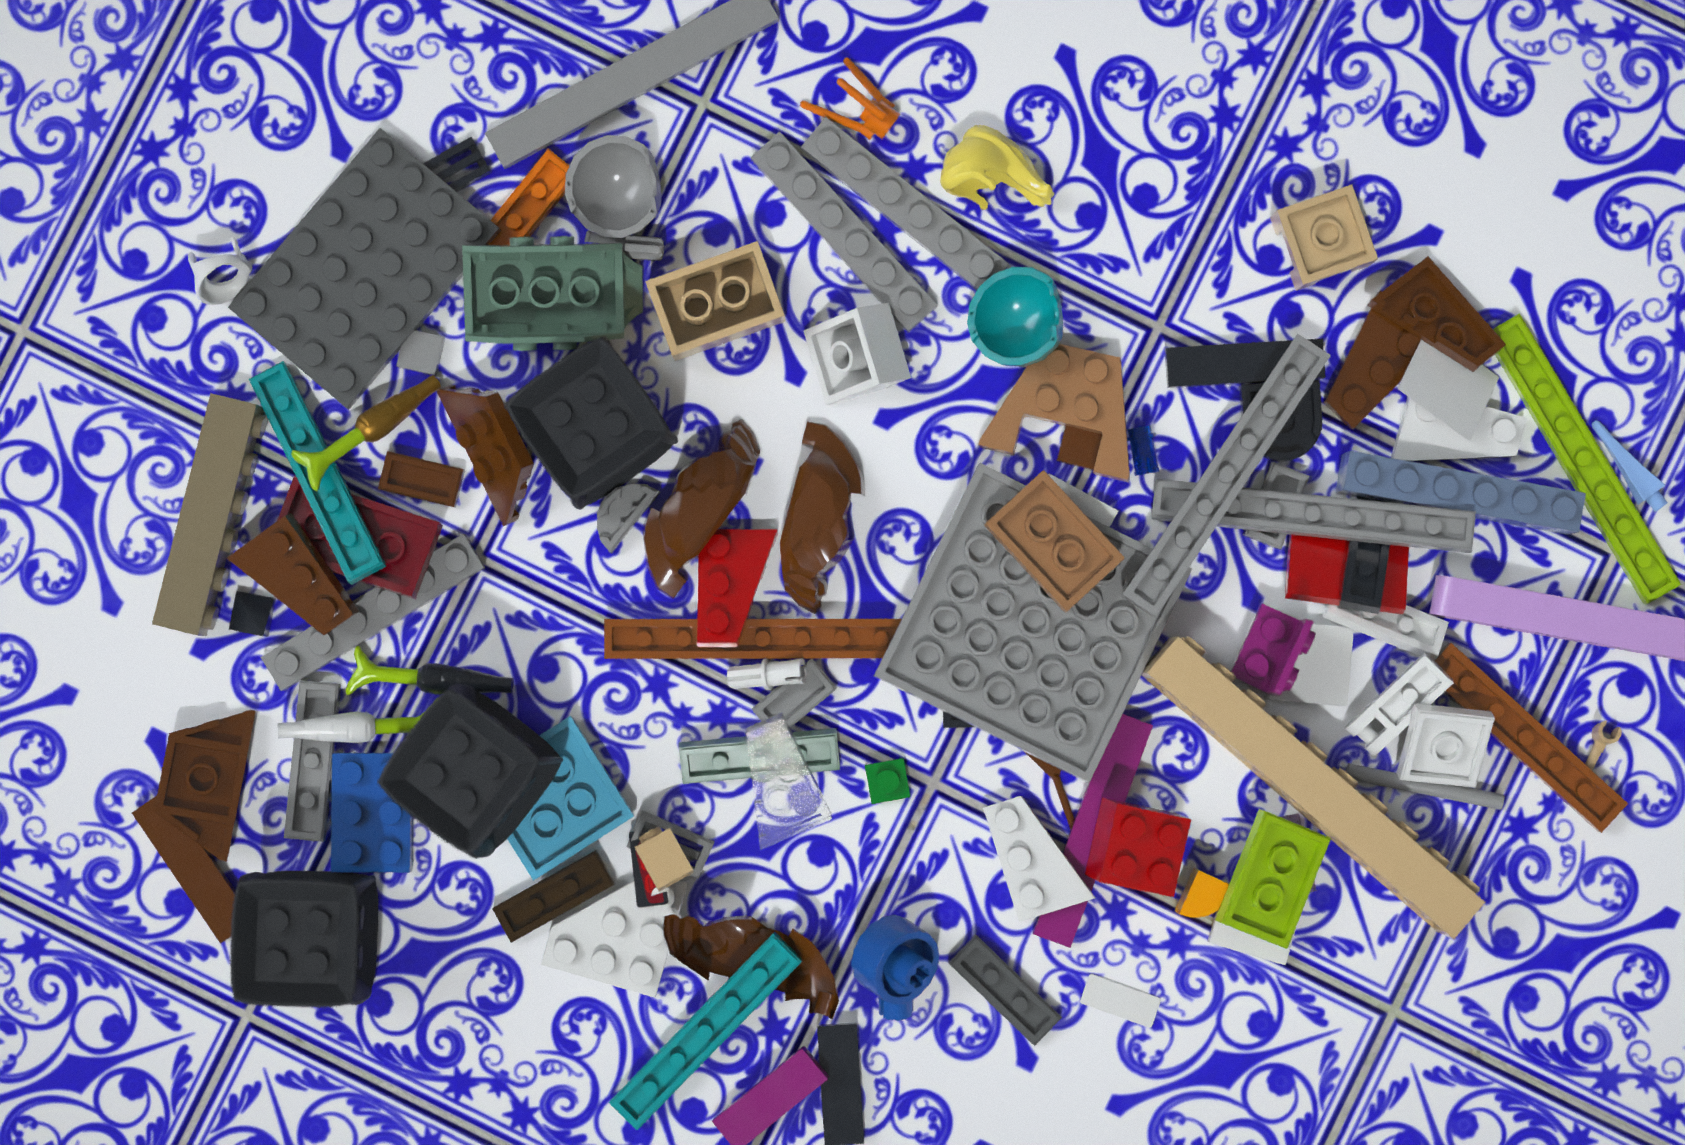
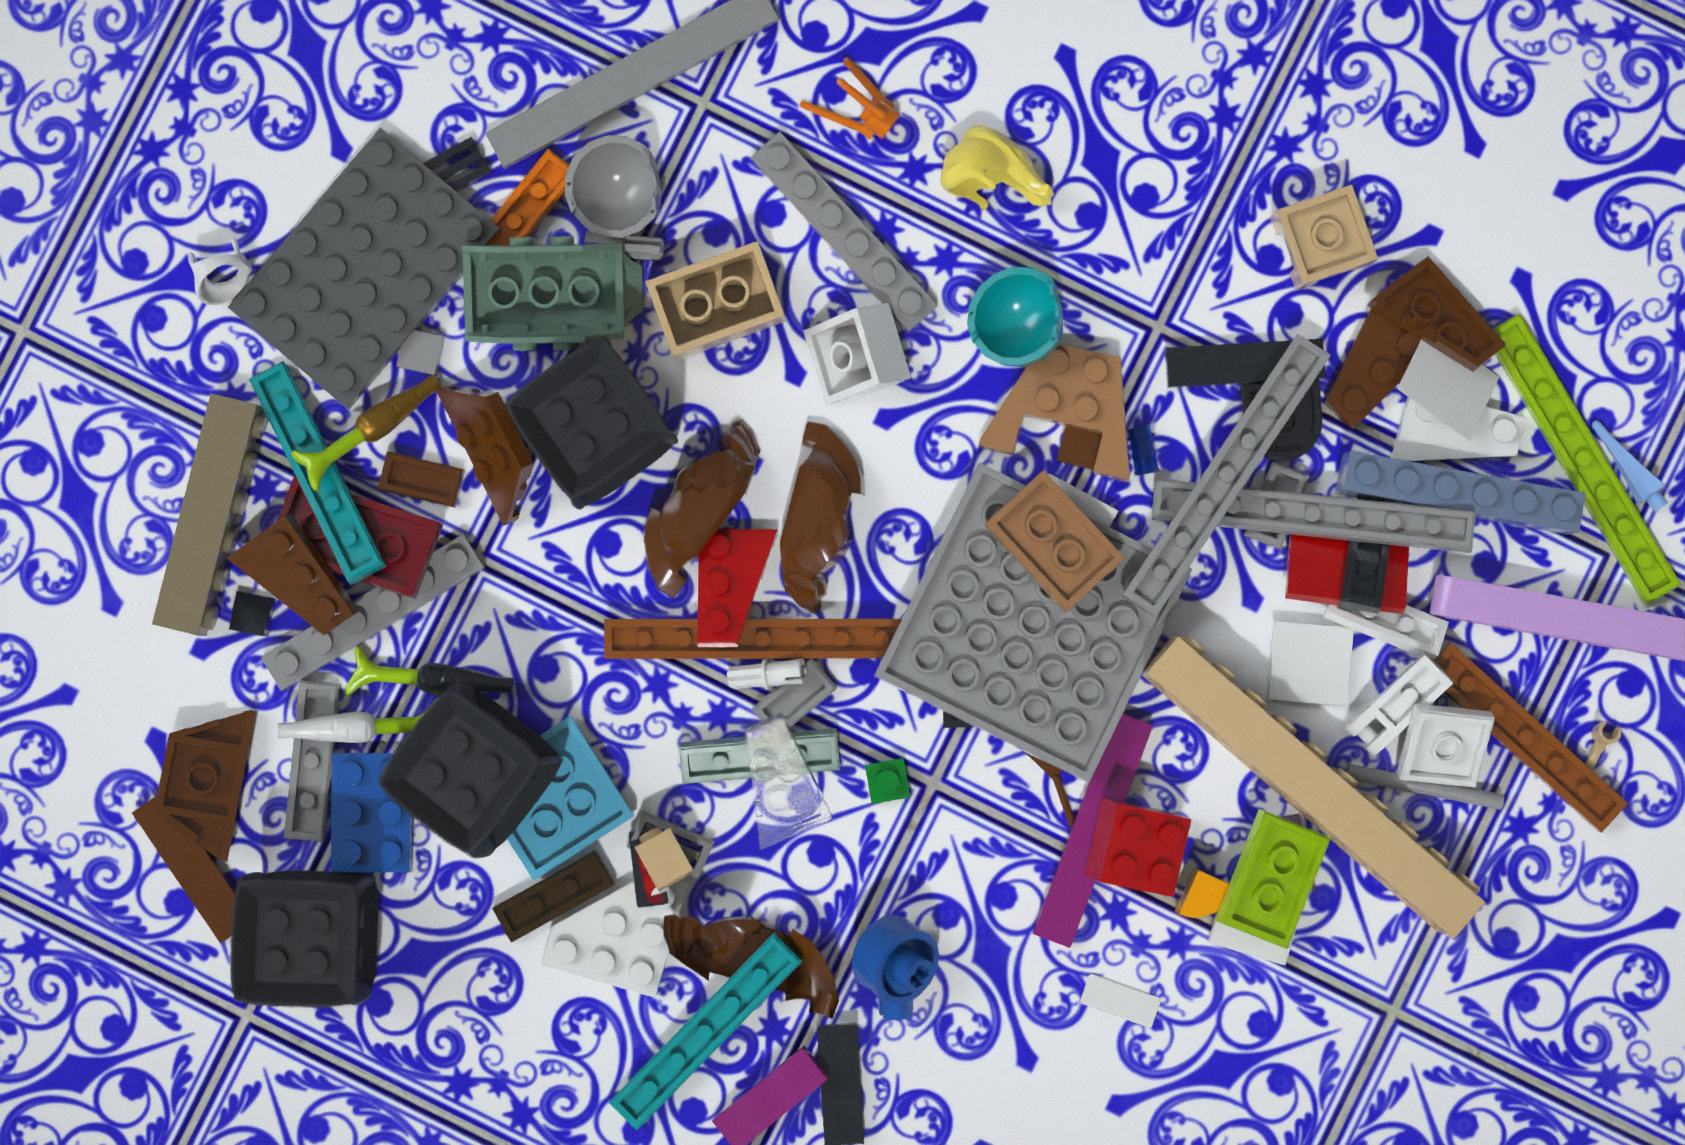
(621, 512): light grey tile -> none
(902, 204): light grey plate -> none
(1004, 990): dark grey tile -> none
(1031, 861): white wing -> none
(1272, 650): magenta bracket -> none

